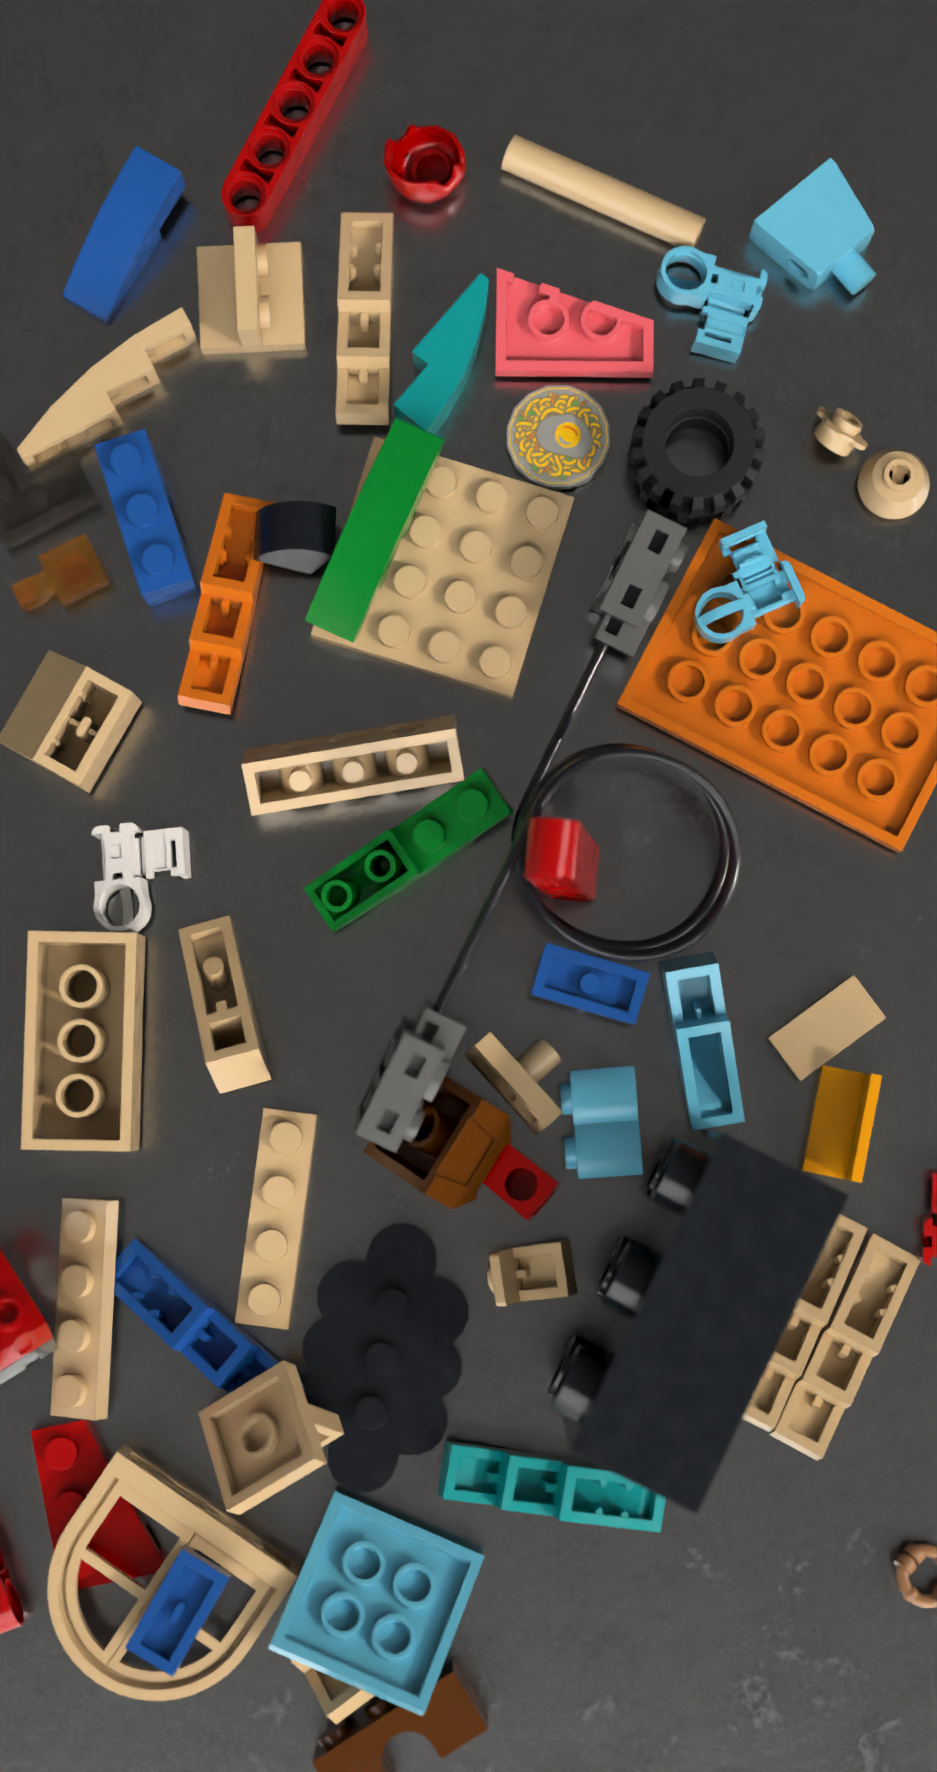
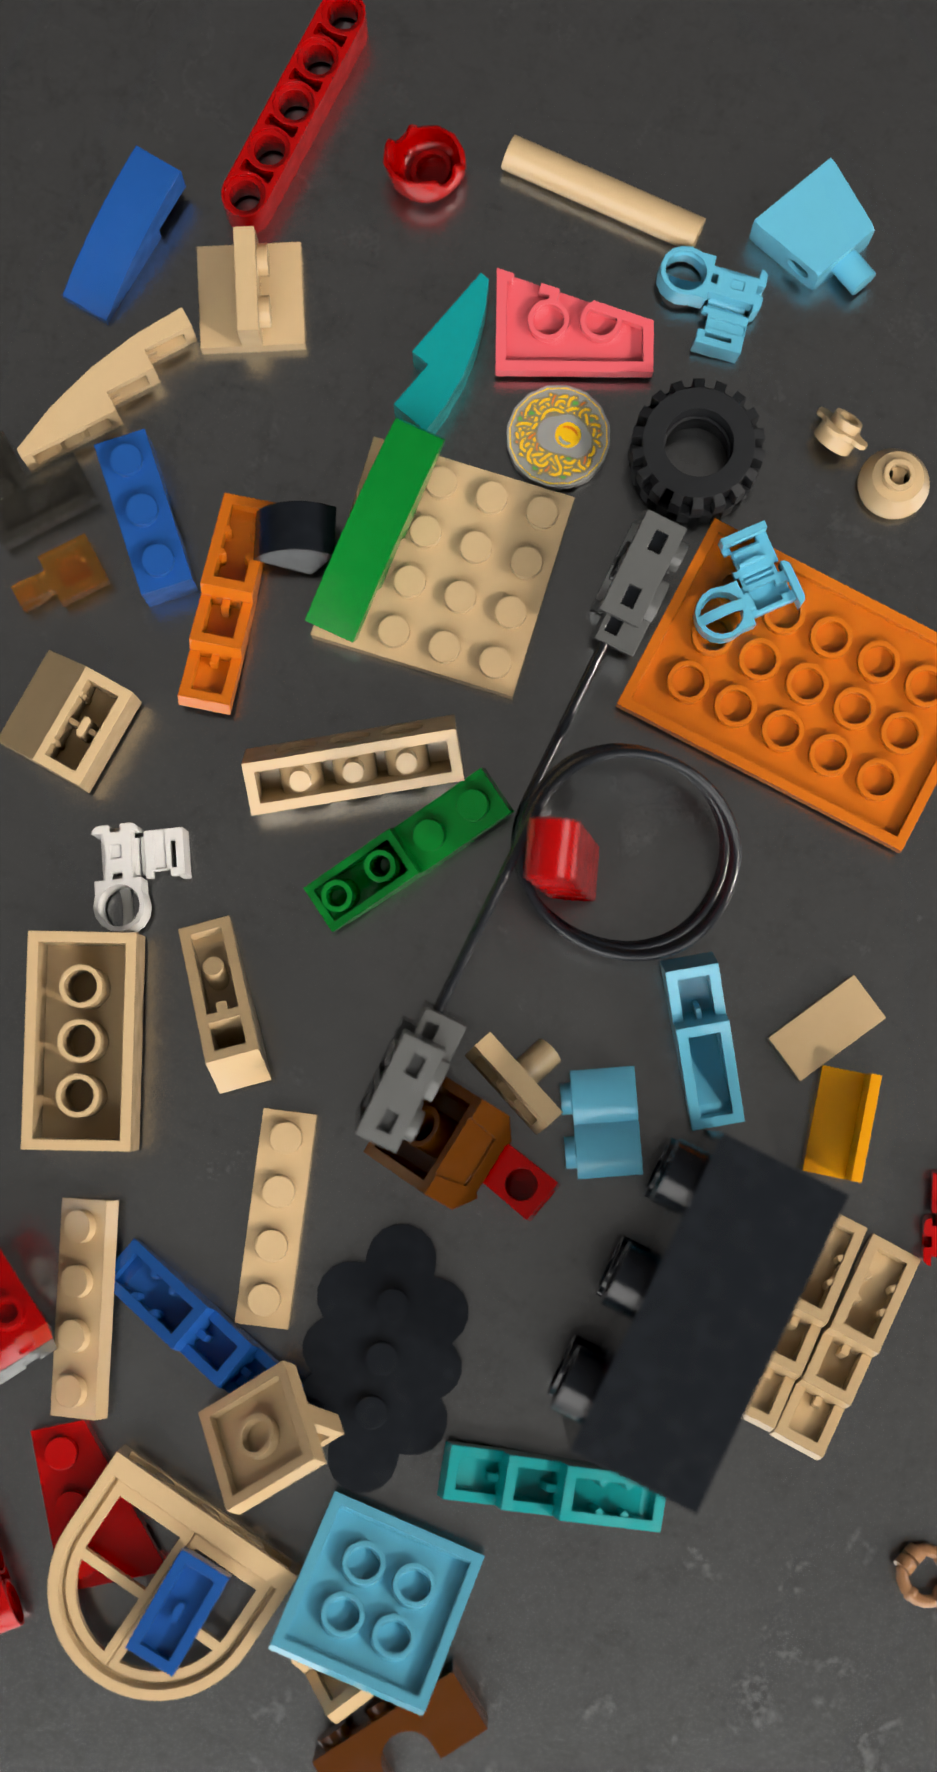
(364, 318): tan slope -> none
(532, 1272): tan bracket -> none
(590, 984): blue panel -> none

